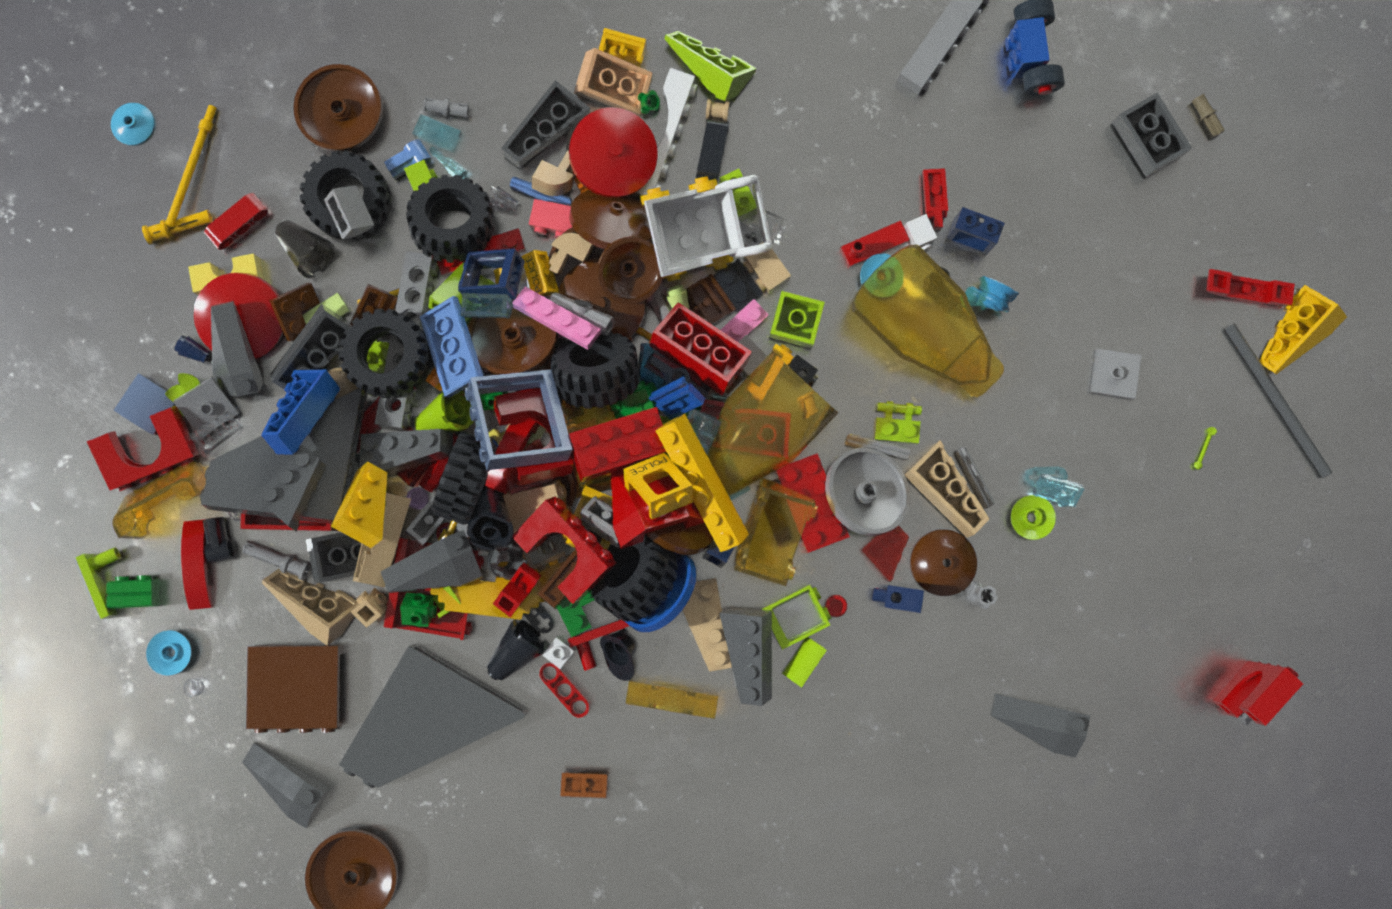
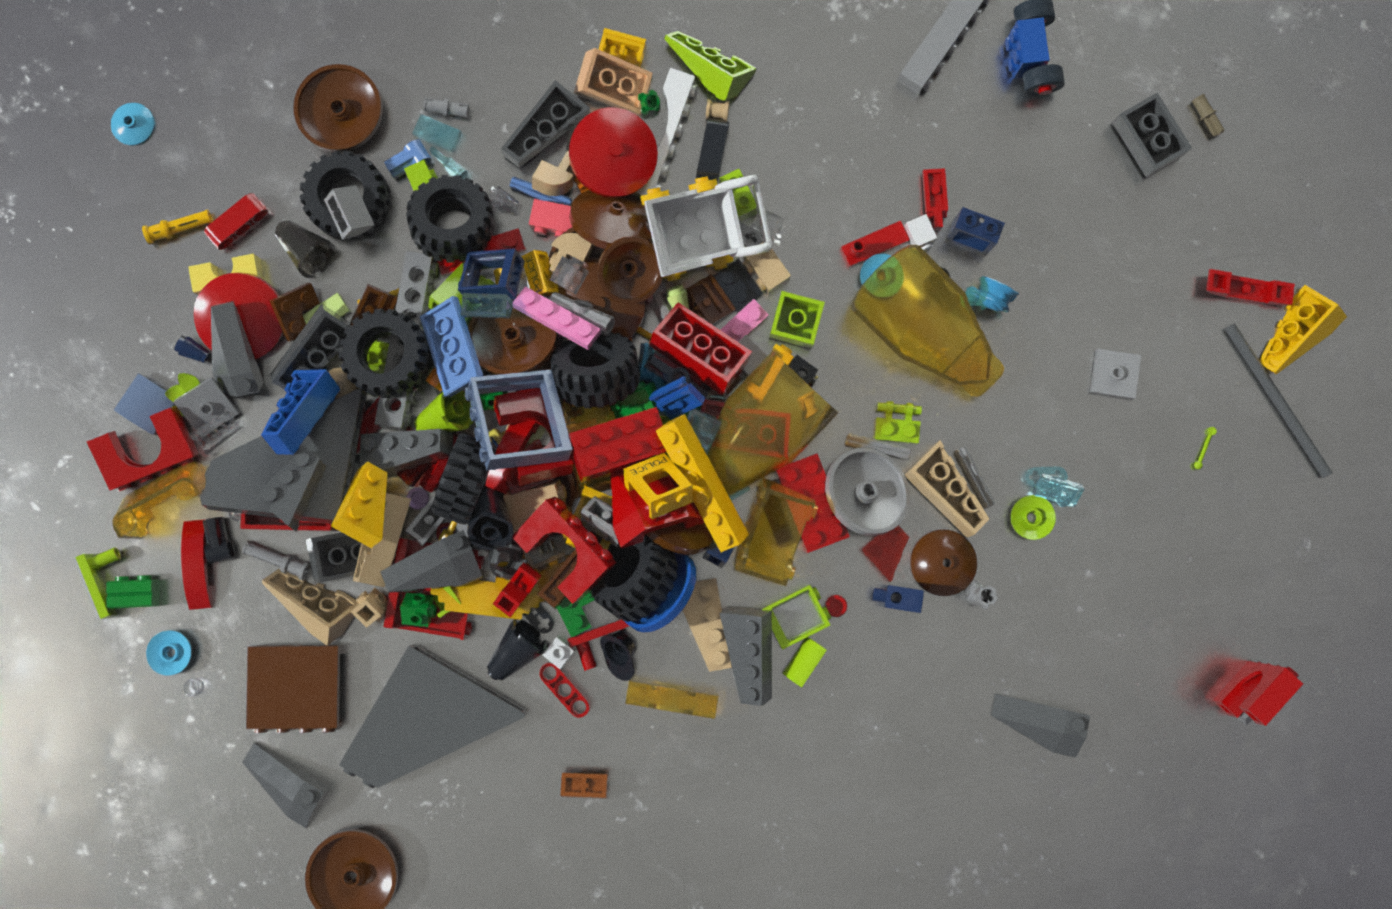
(205, 127): yellow bar -> none
(569, 274): none -> clear brick

